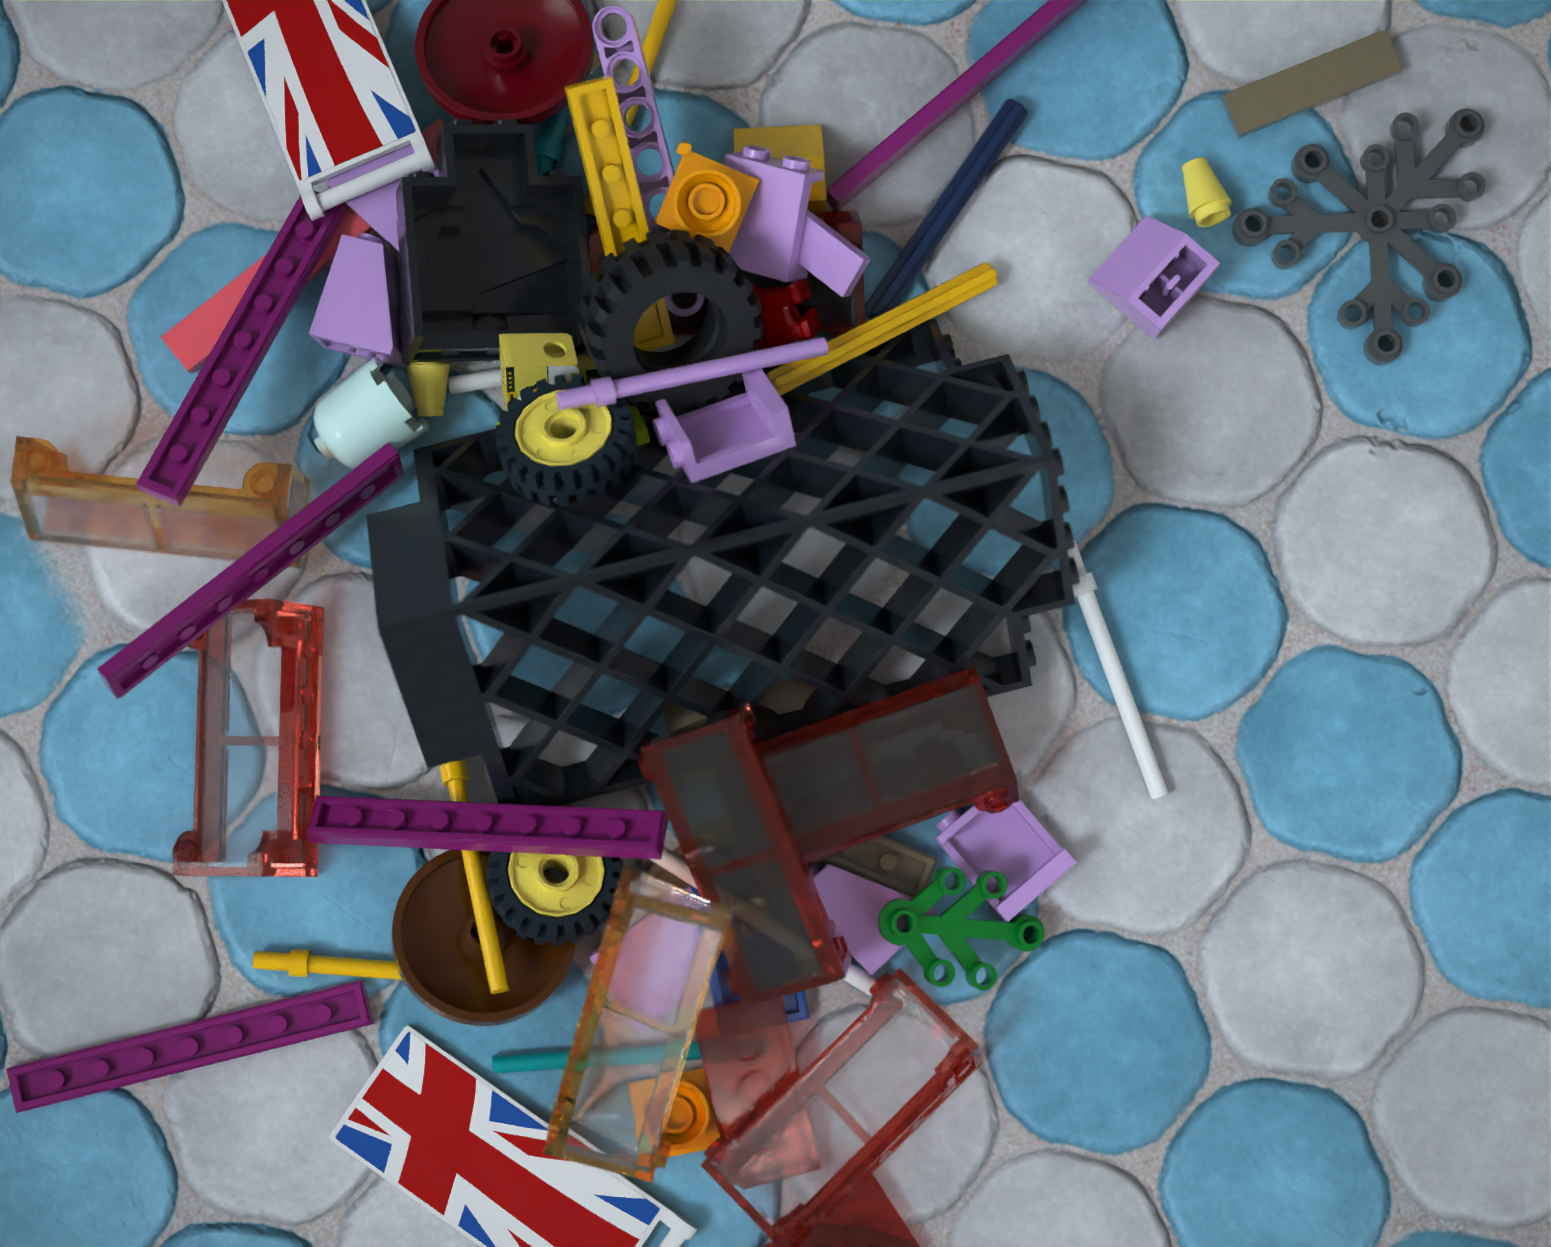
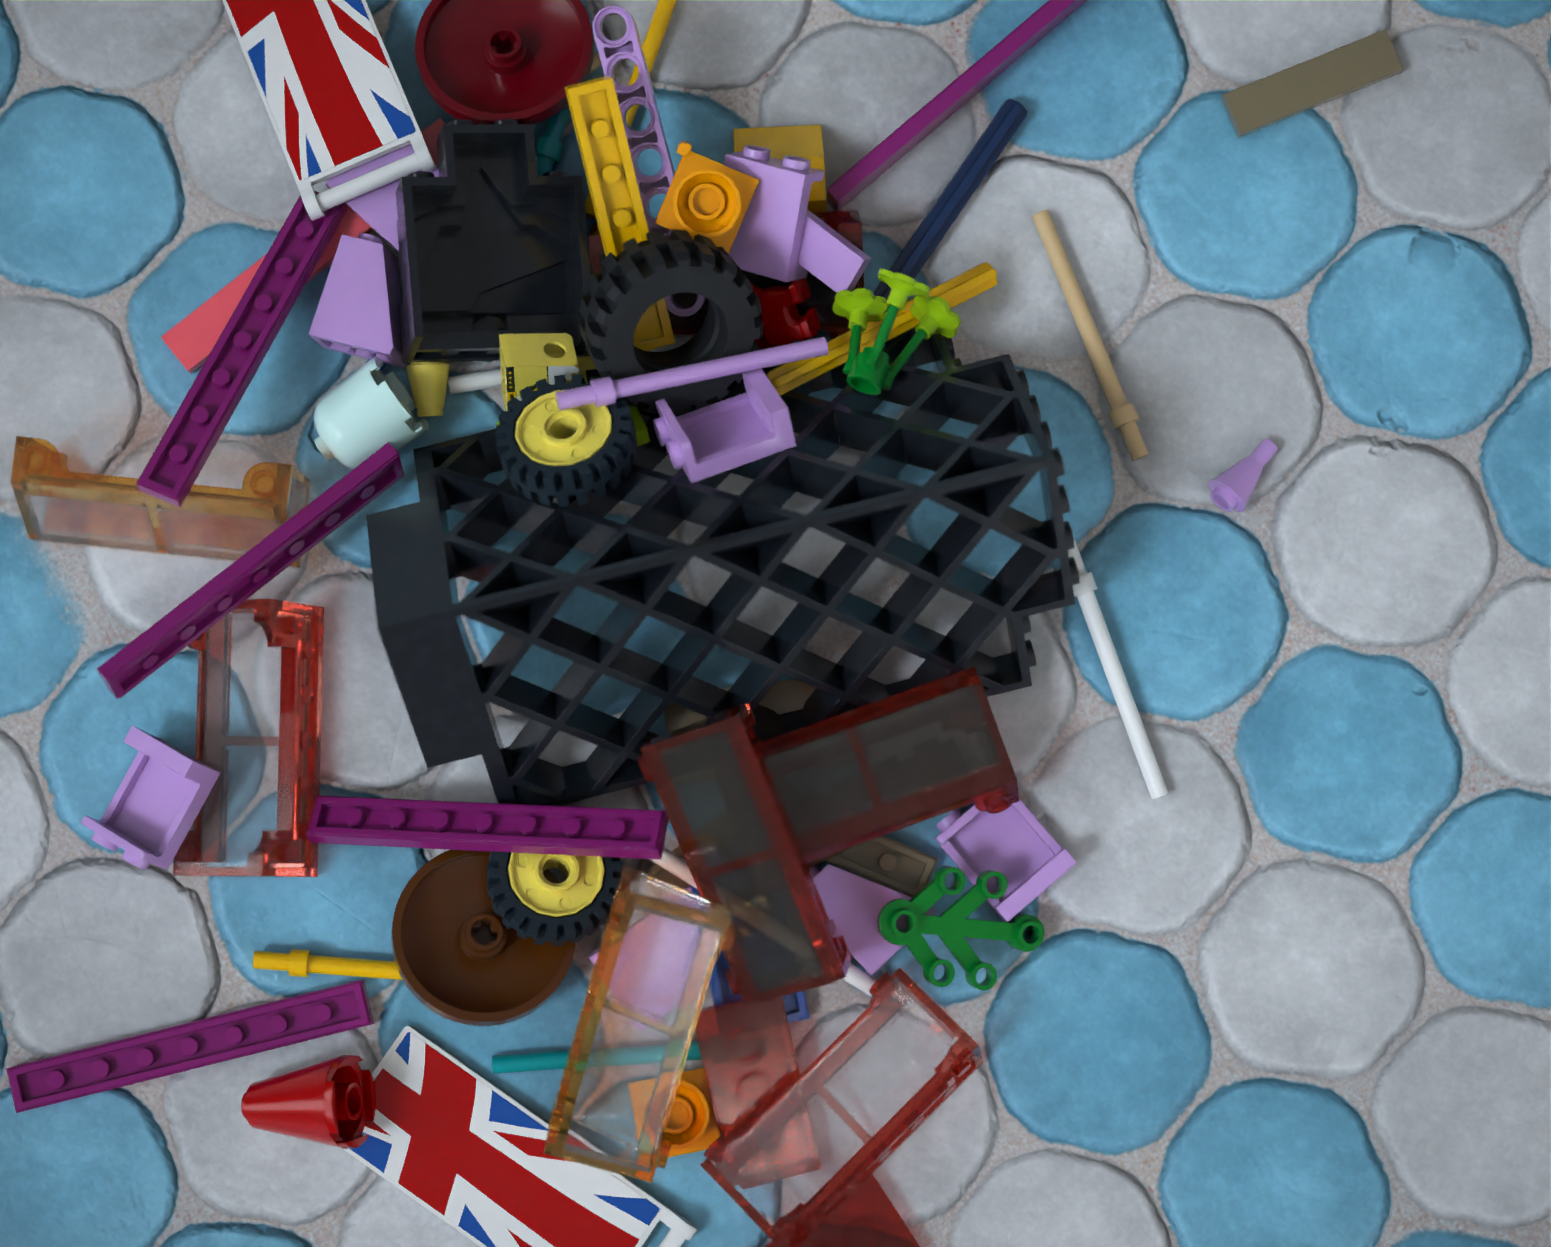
(153, 802): none -> lavender panel
(315, 1102): none -> red cone
(455, 777): yellow bar -> none
(870, 369): none -> plant
(1122, 414): none -> tan bar
(1153, 274): lavender slope -> none
(1205, 195): light yellow cone -> none
(1235, 485): none -> lavender cone
(1411, 184): dark grey plant -> none

